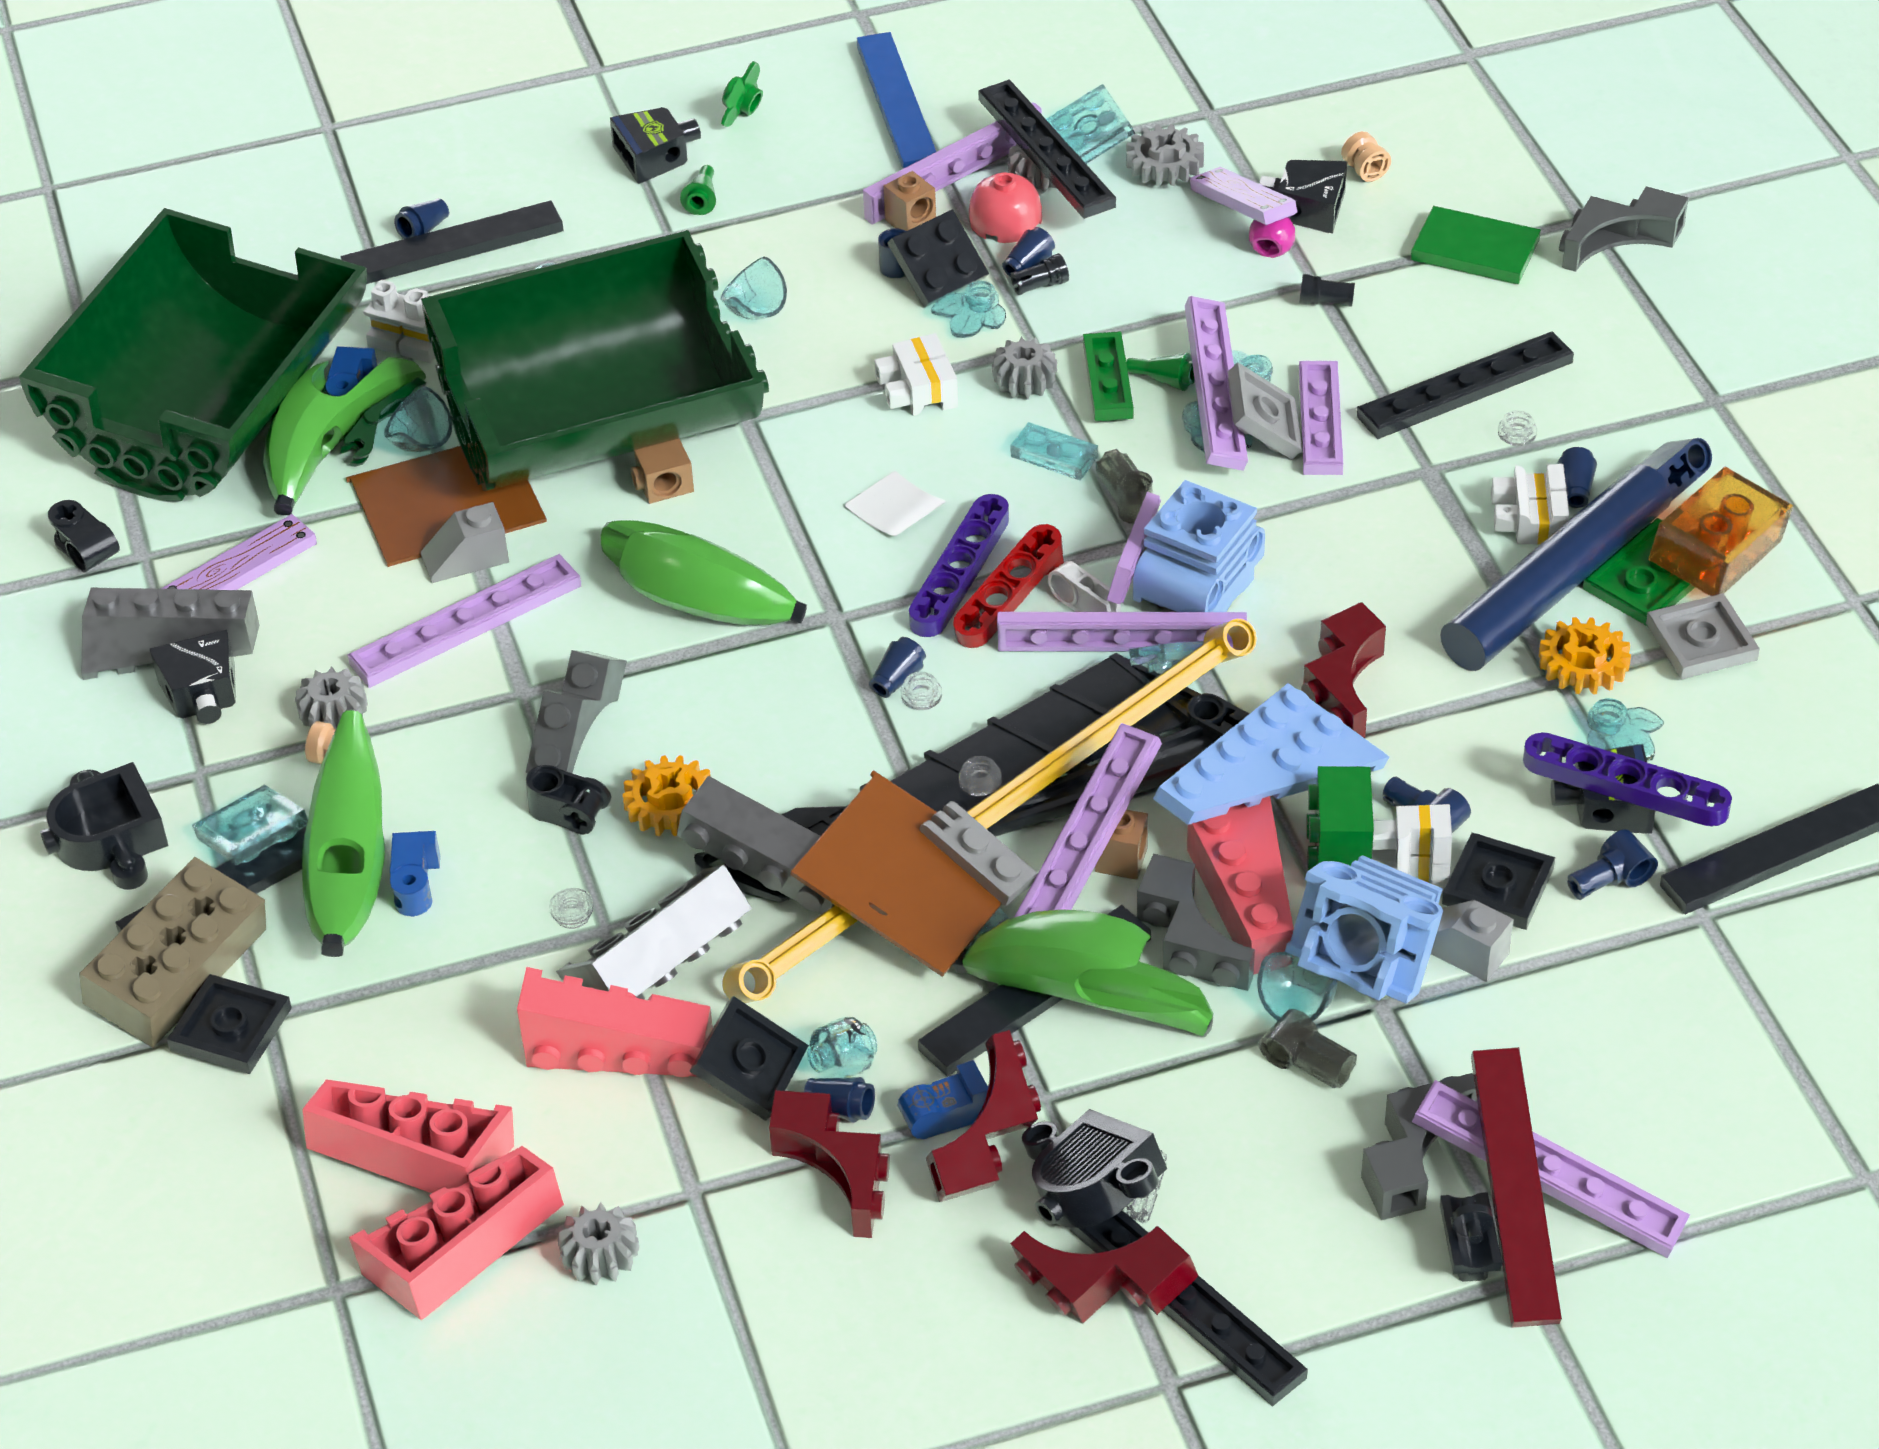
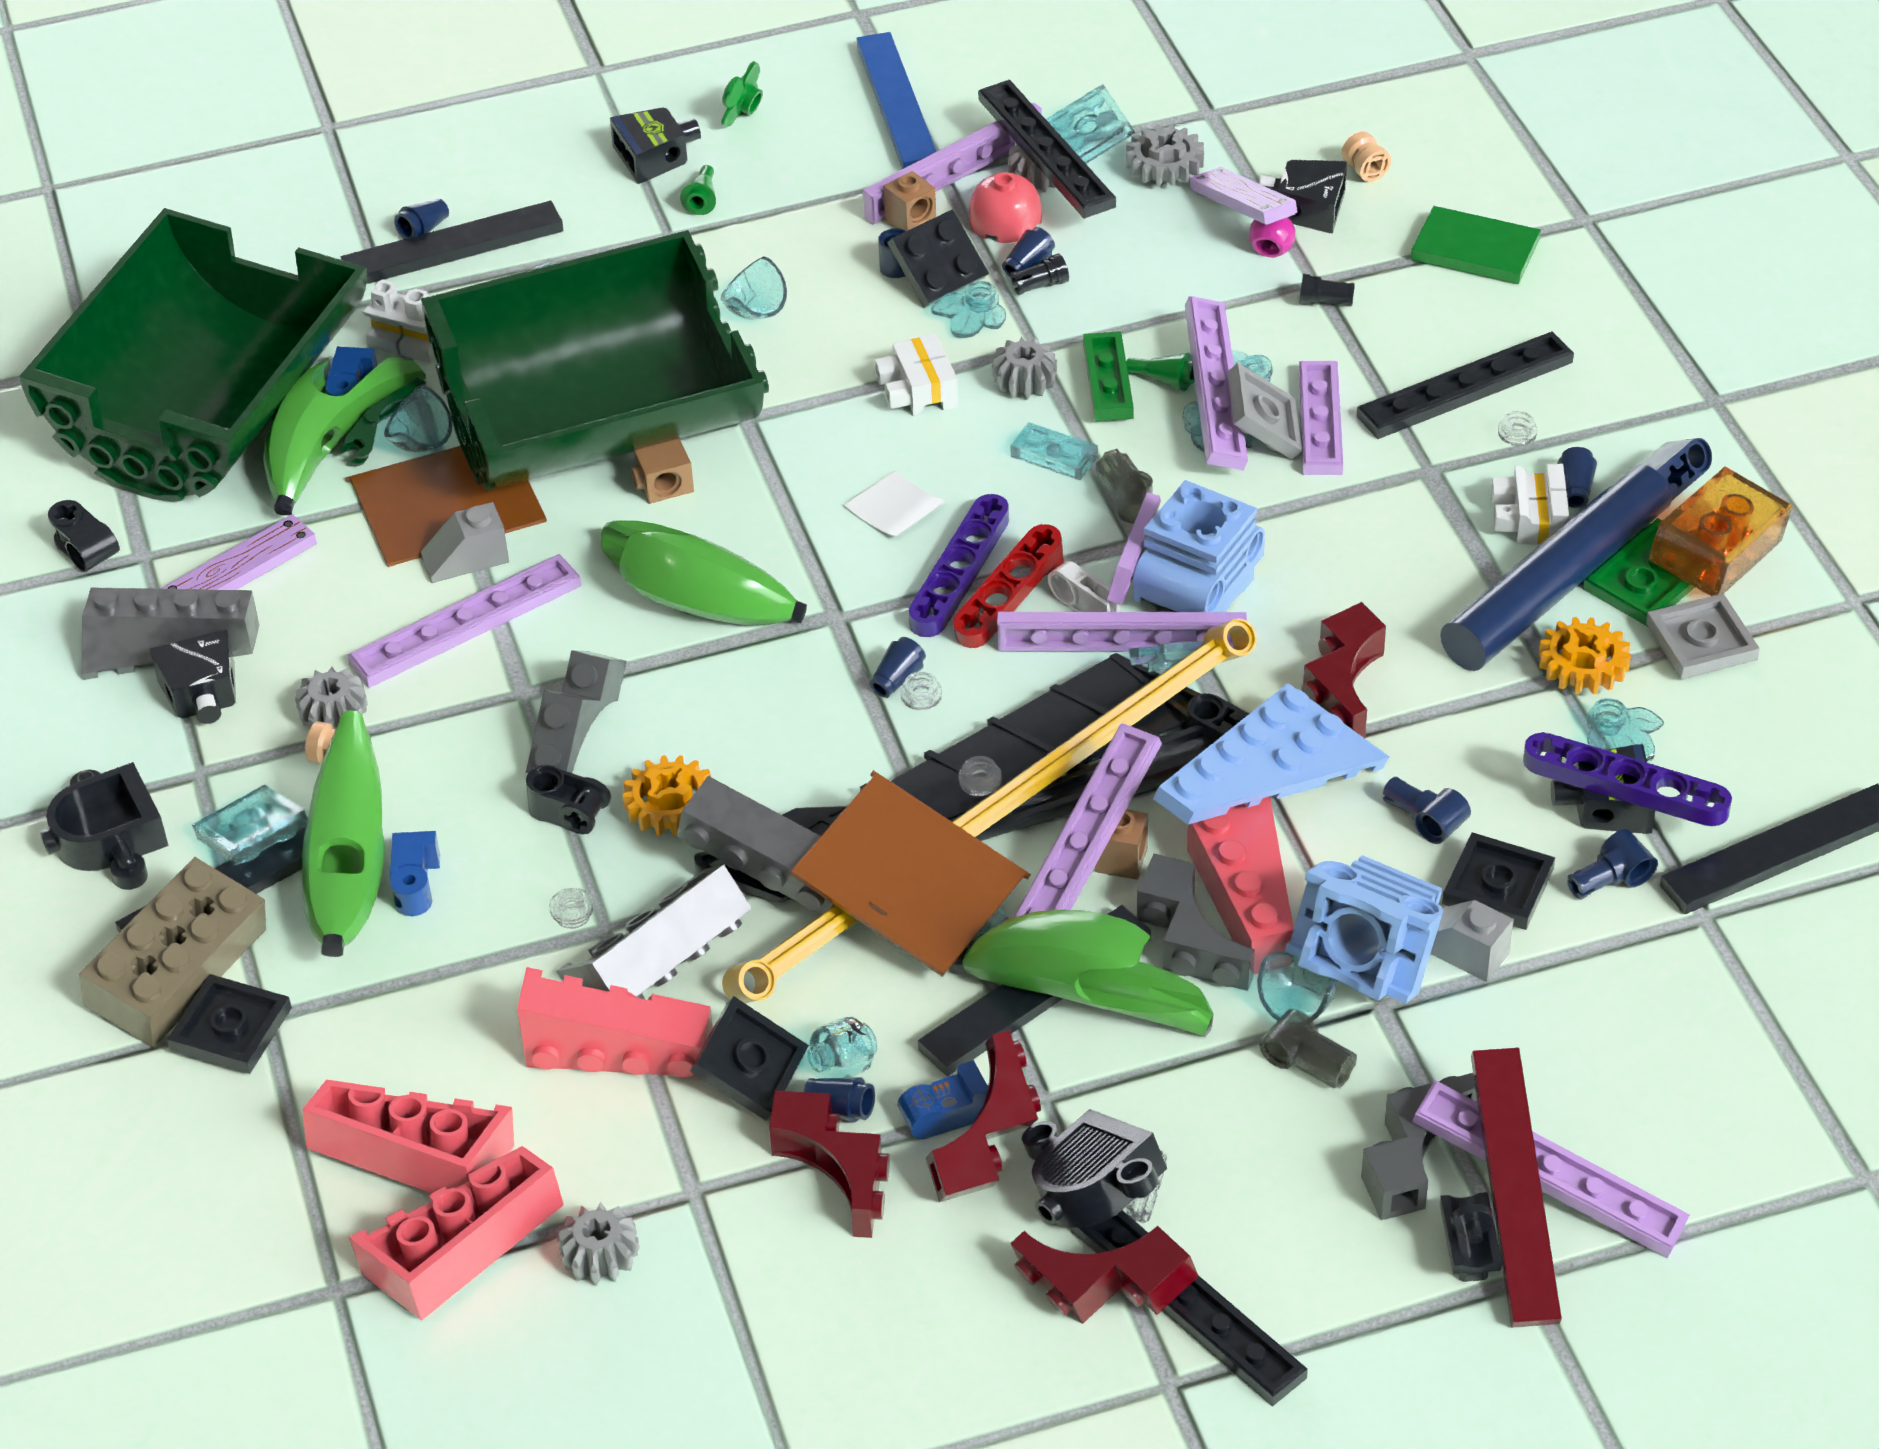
(979, 853): light grey hinge -> none
(1342, 815): green brick -> none
(1416, 842): white hips -> none
(1604, 224): dark grey arch -> none

